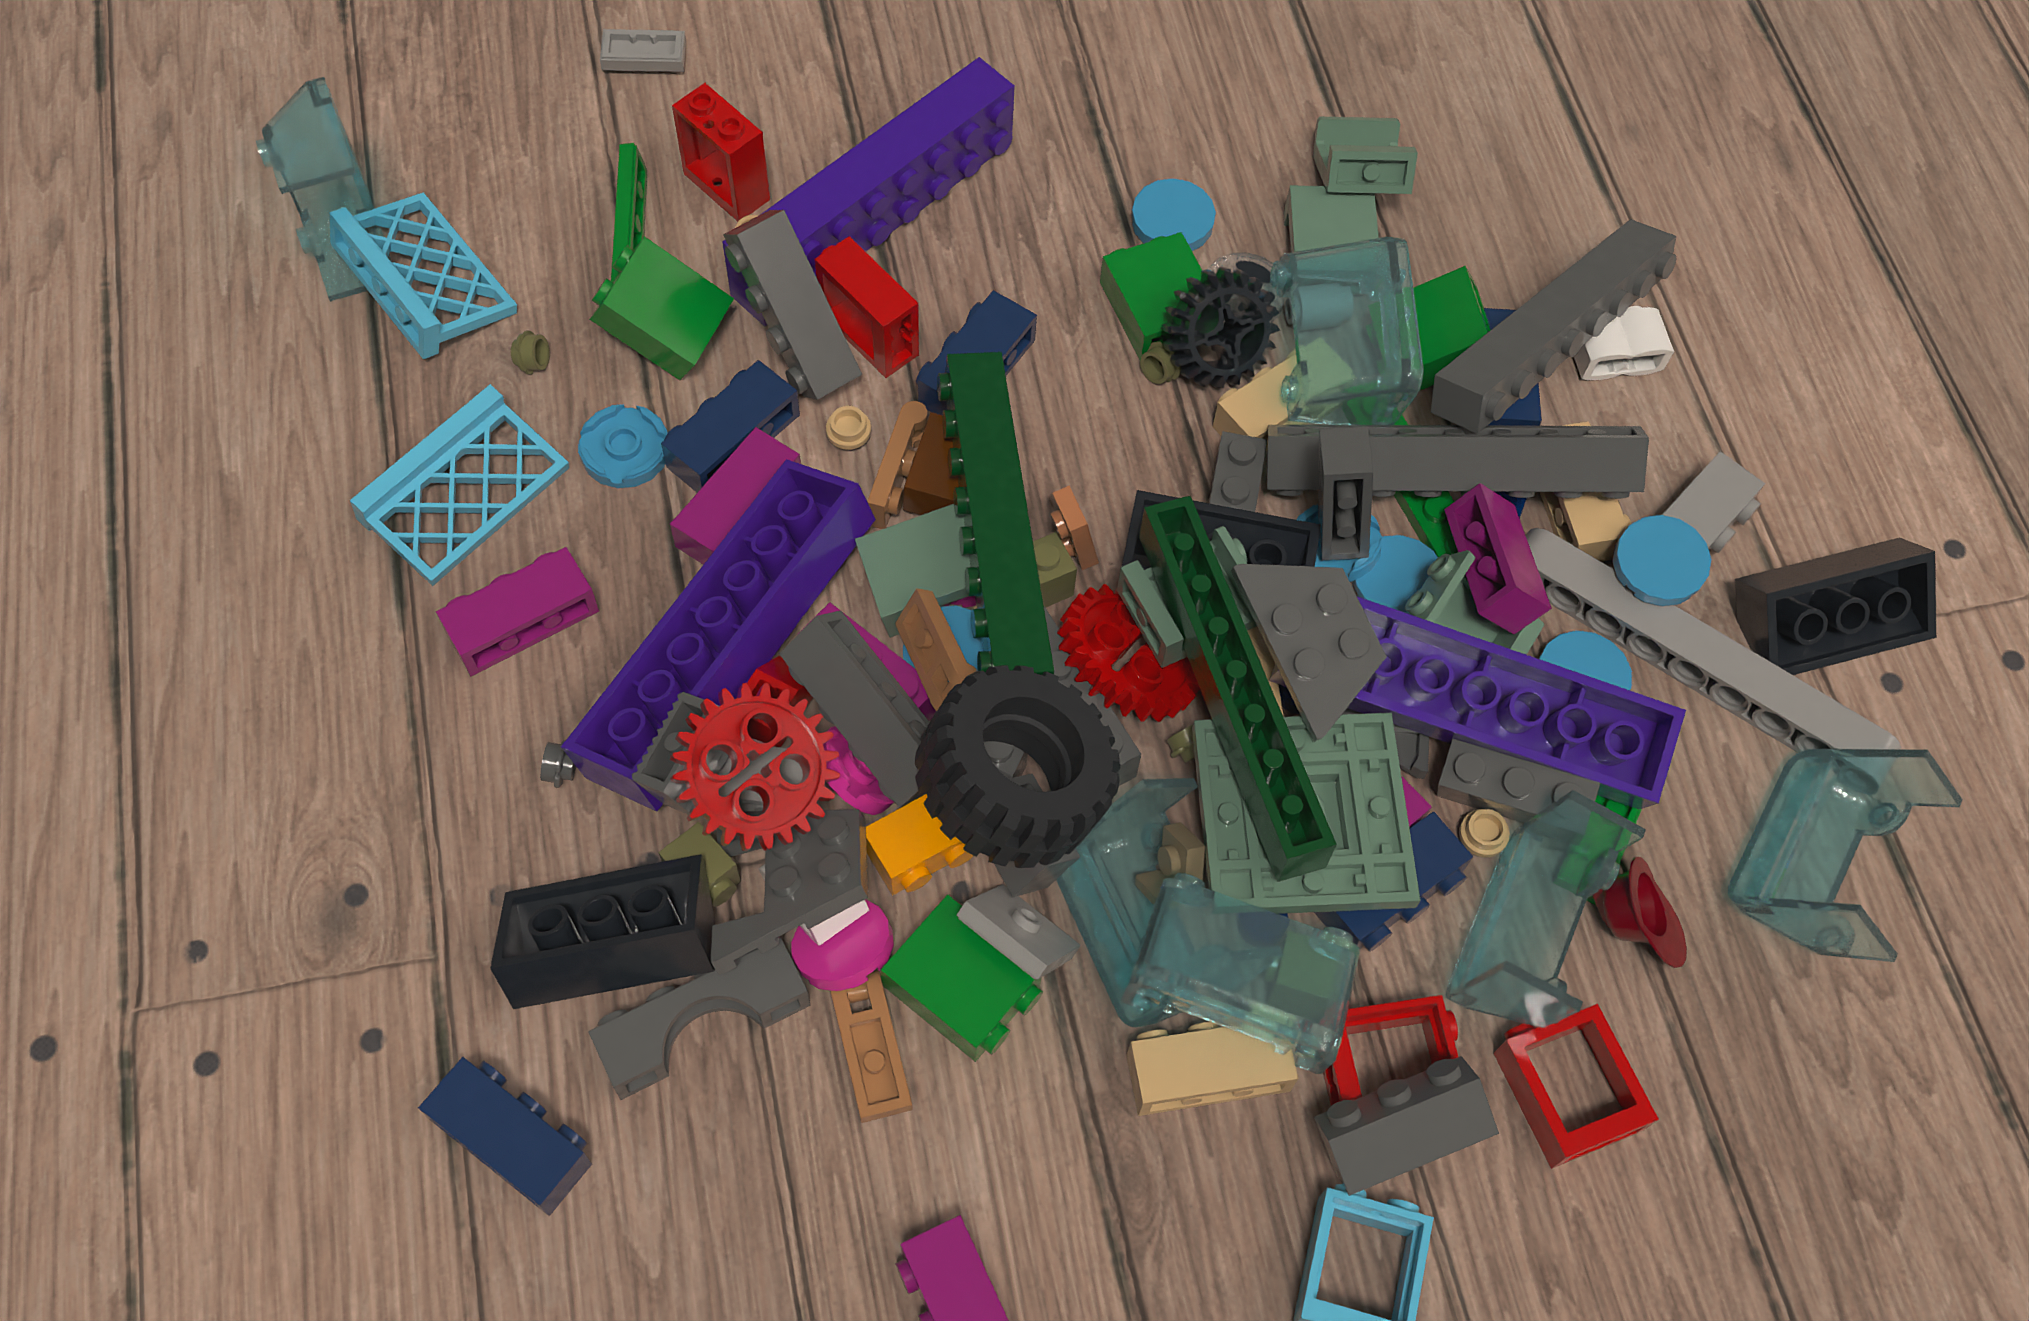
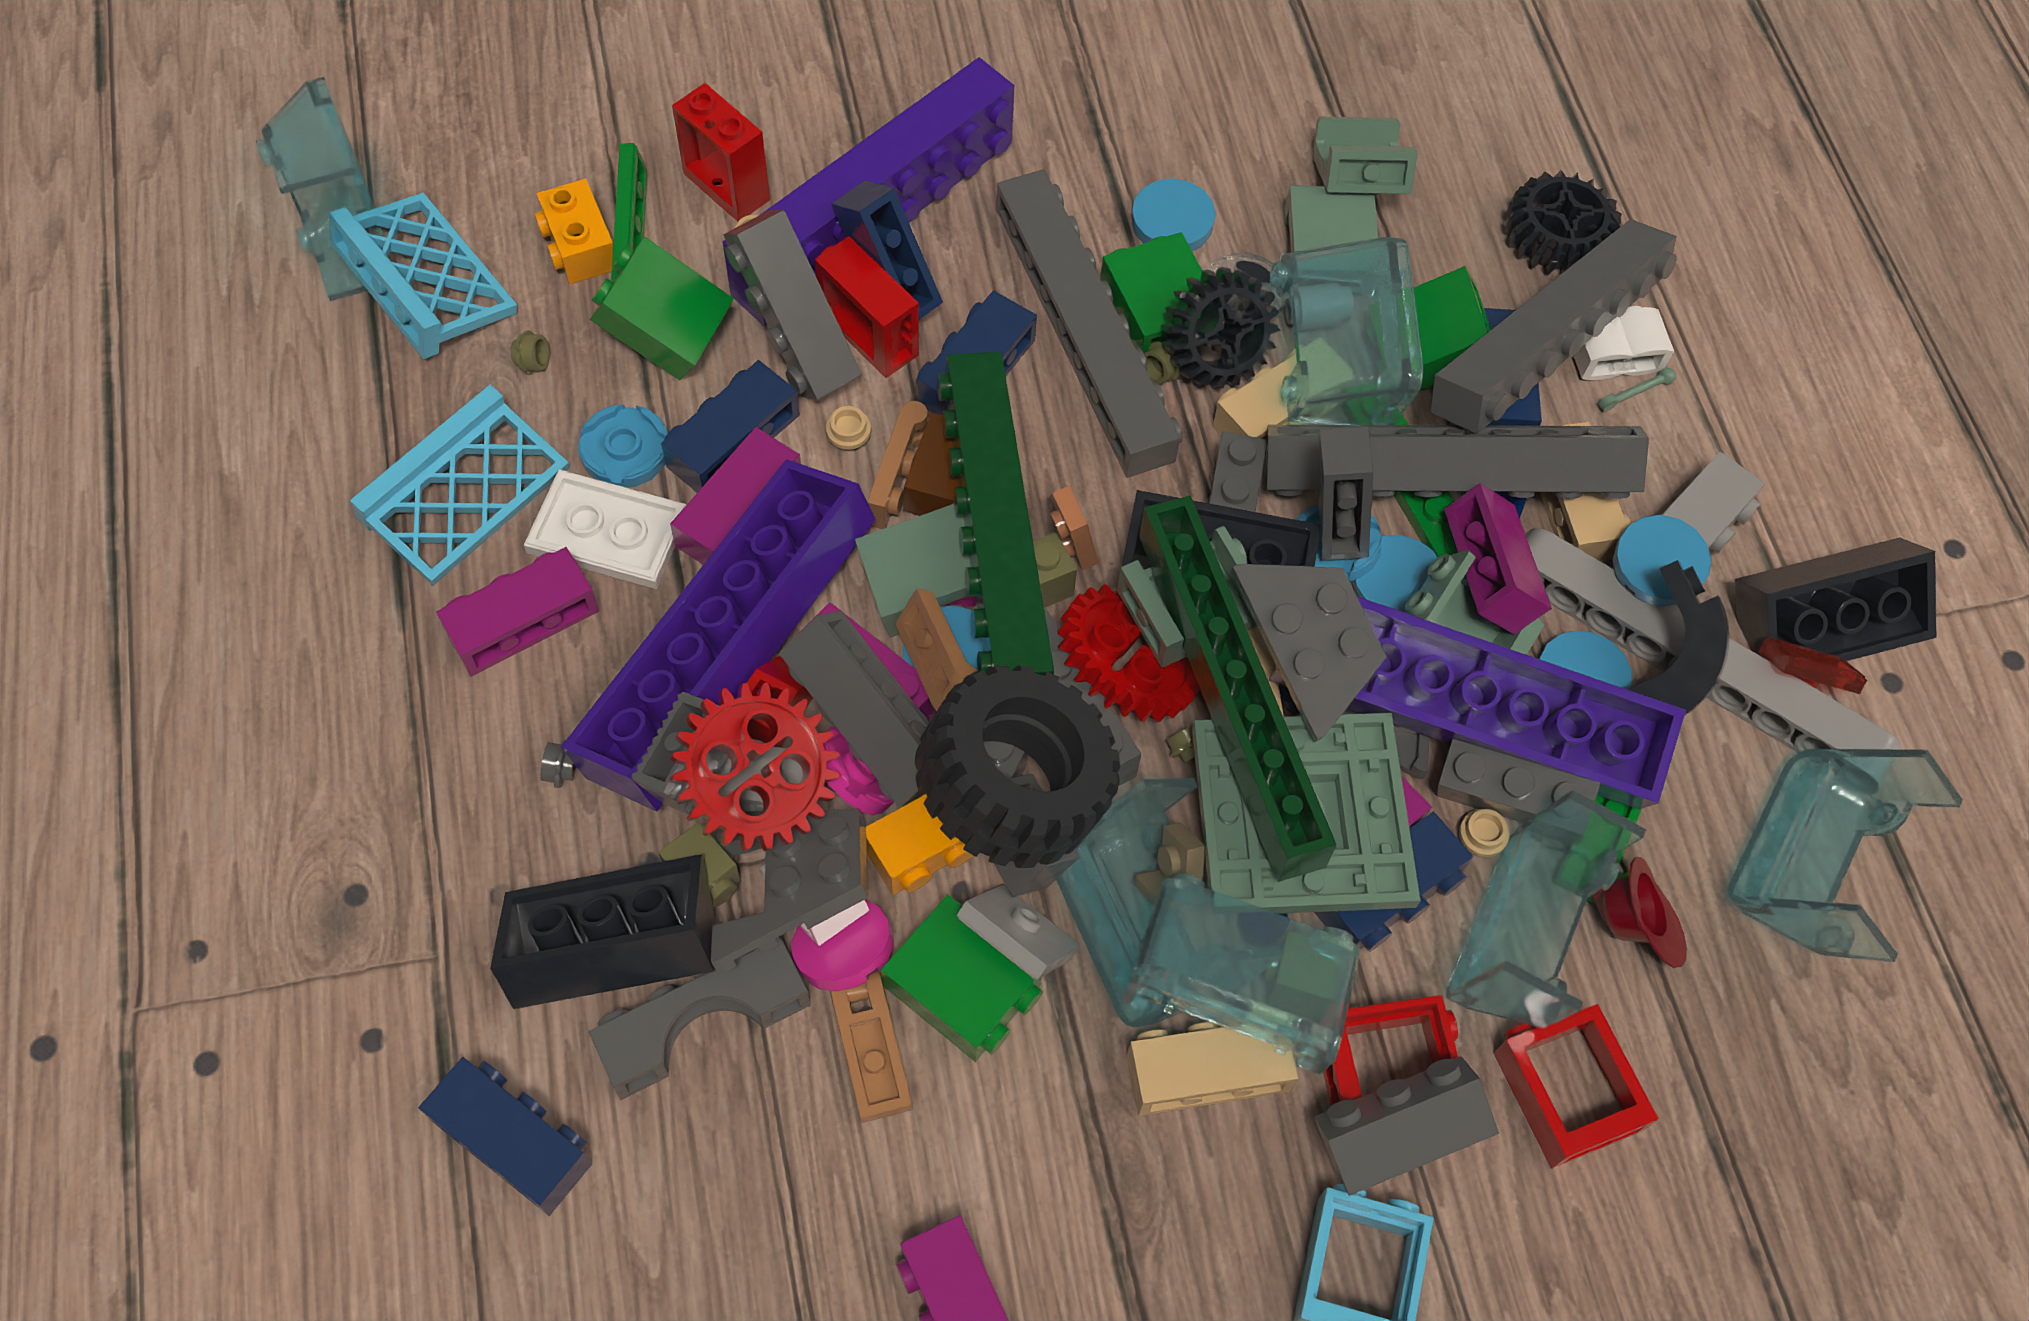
(576, 229): none -> light orange brick
(606, 528): none -> white tile
(643, 50): light grey plate -> none
(880, 227): none -> dark blue brick
(1088, 324): none -> dark grey brick
(1559, 220): none -> black gear
(1665, 376): none -> sand green hinge
(1704, 648): none -> black arch
(1813, 666): none -> clear red plate

